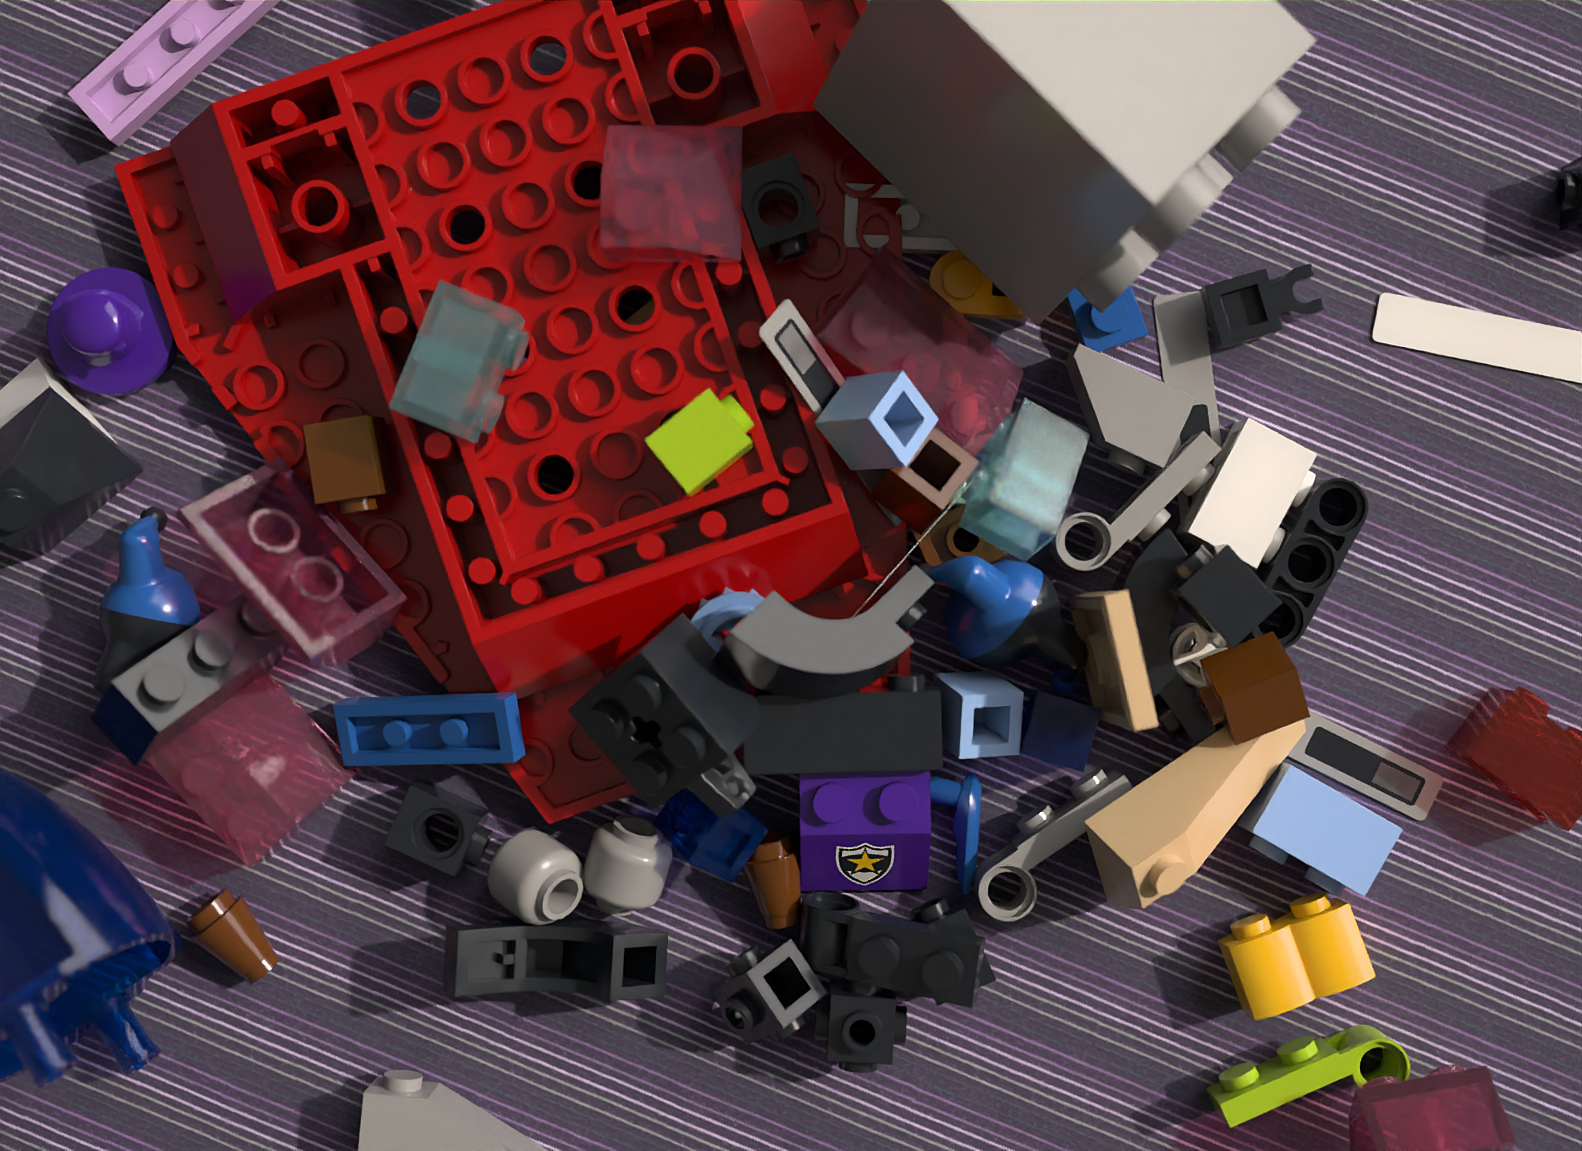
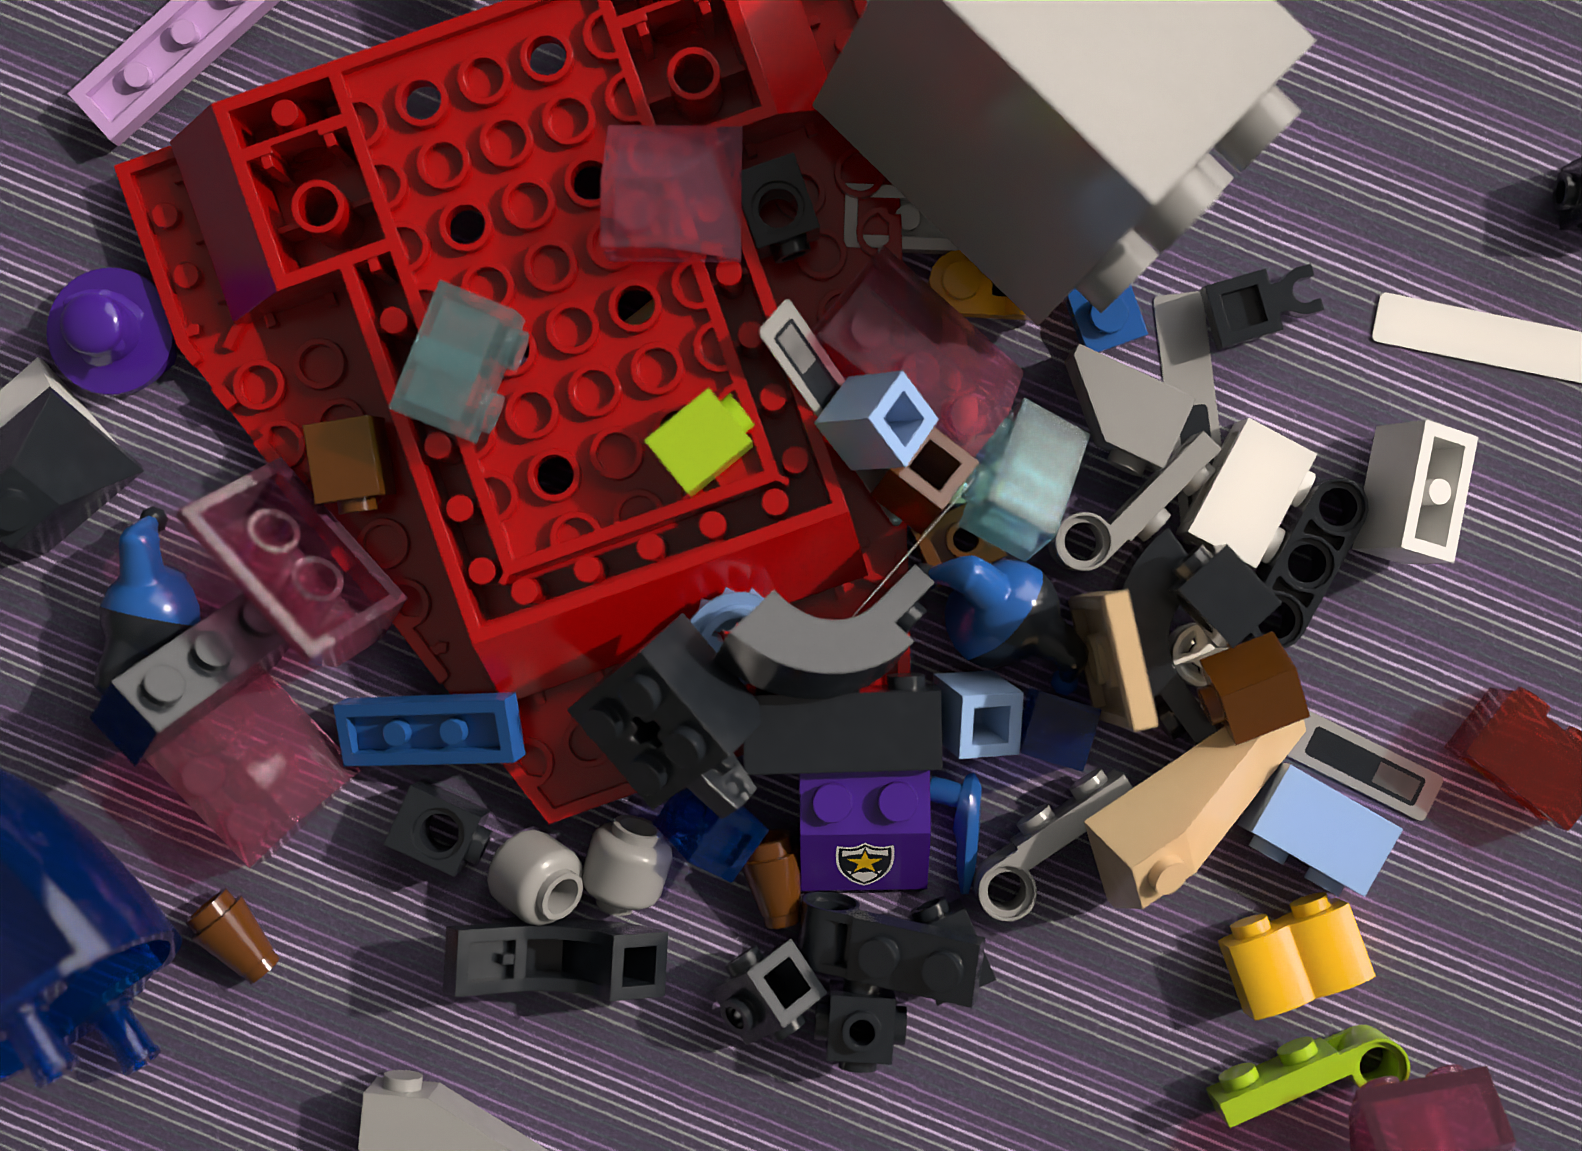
(1416, 492): none -> white brick

